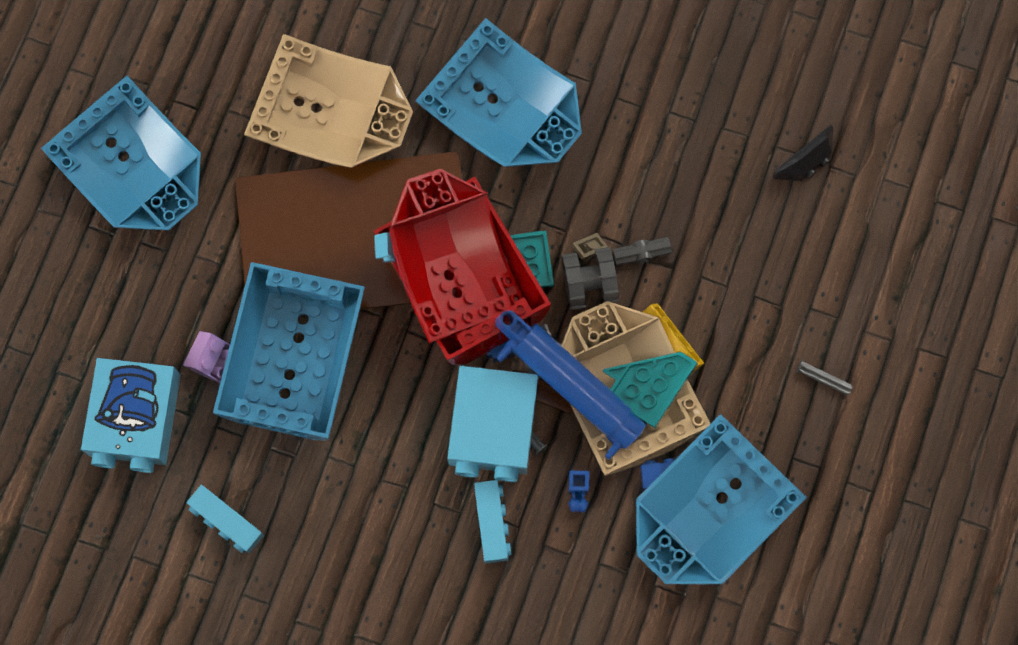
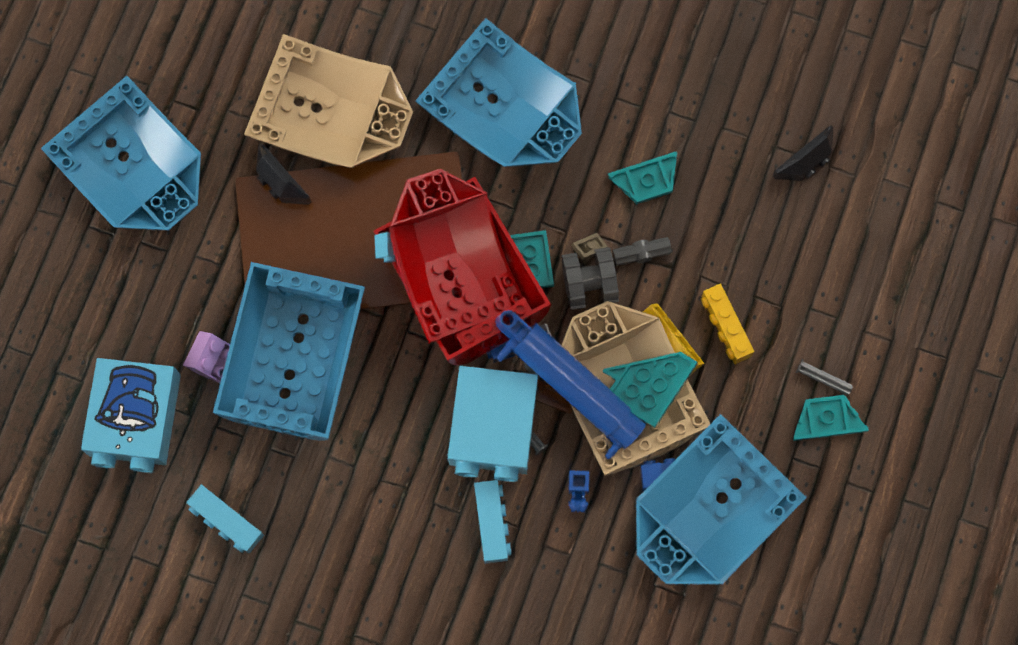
(279, 181): none -> black wedge
(647, 179): none -> teal wing
(727, 323): none -> yellow brick
(828, 418): none -> teal wing

